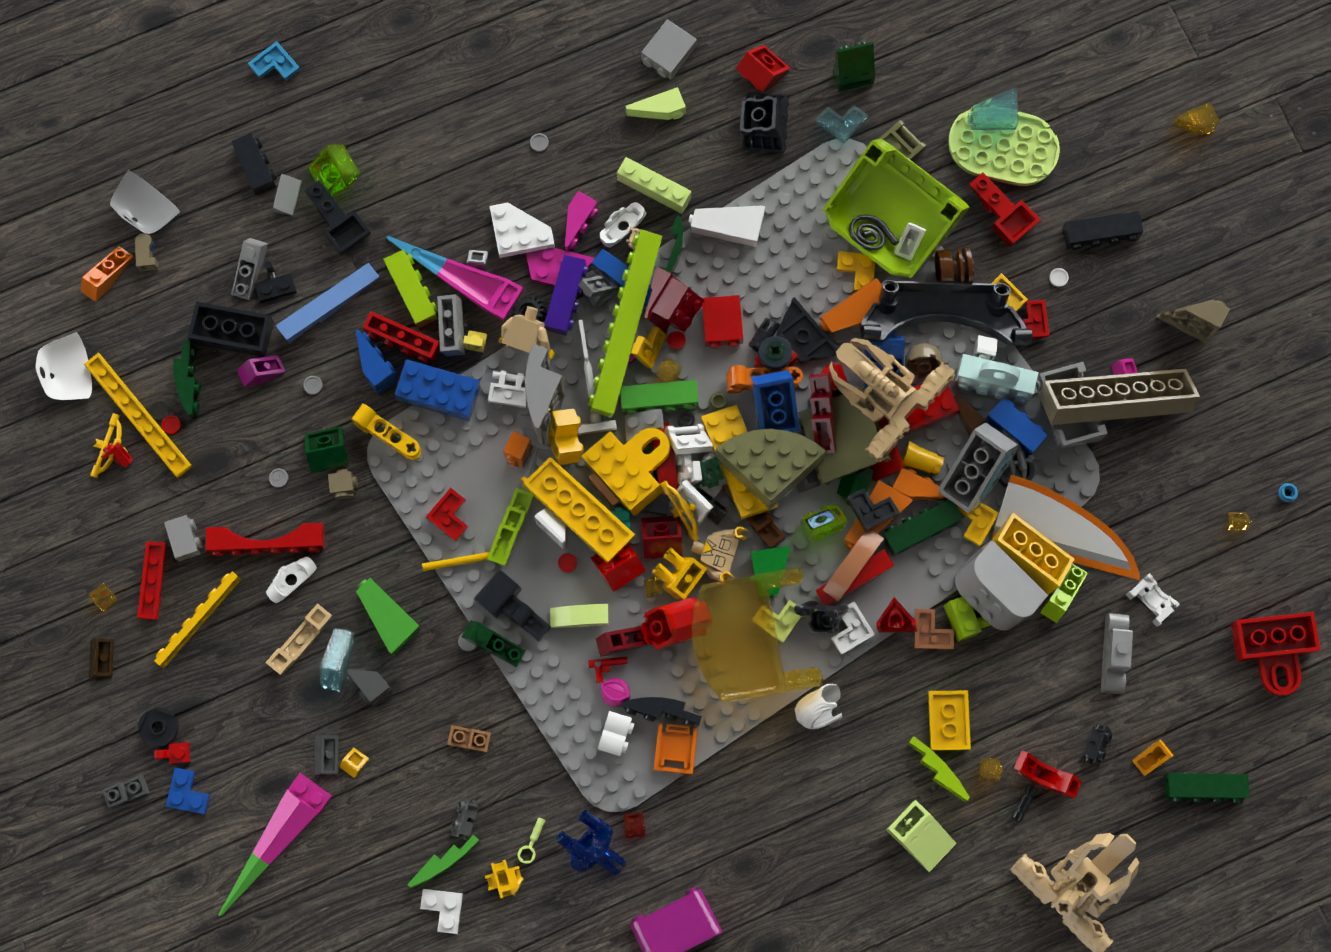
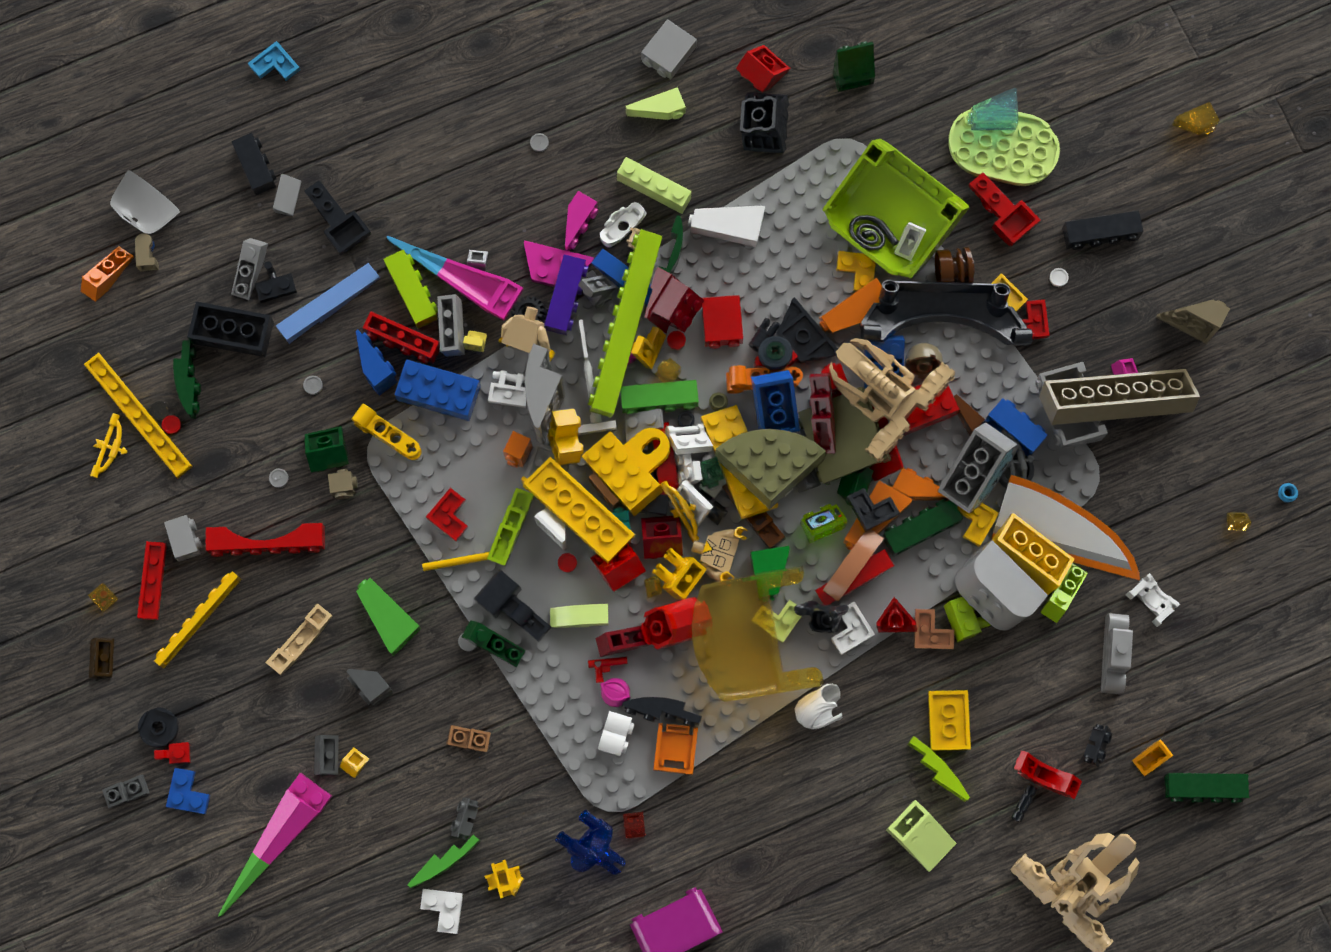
(66, 361): white piece -> none
(120, 454): red bracket -> none
(260, 370): magenta slope -> none
(279, 588): white piece -> none
(334, 168): clear neon green slope -> none
(336, 659): clear light blue slope -> none
(518, 231): white plate -> none
(533, 838): yellowish green piece -> none
(843, 126): clear light blue plate -> none
(897, 142): olive plate -> none
(921, 459): yellow plant -> none
(985, 348): white slope -> none
(990, 769): clear yellow brick -> none
(995, 379): light aqua brick -> none
(1276, 643): red brick -> none

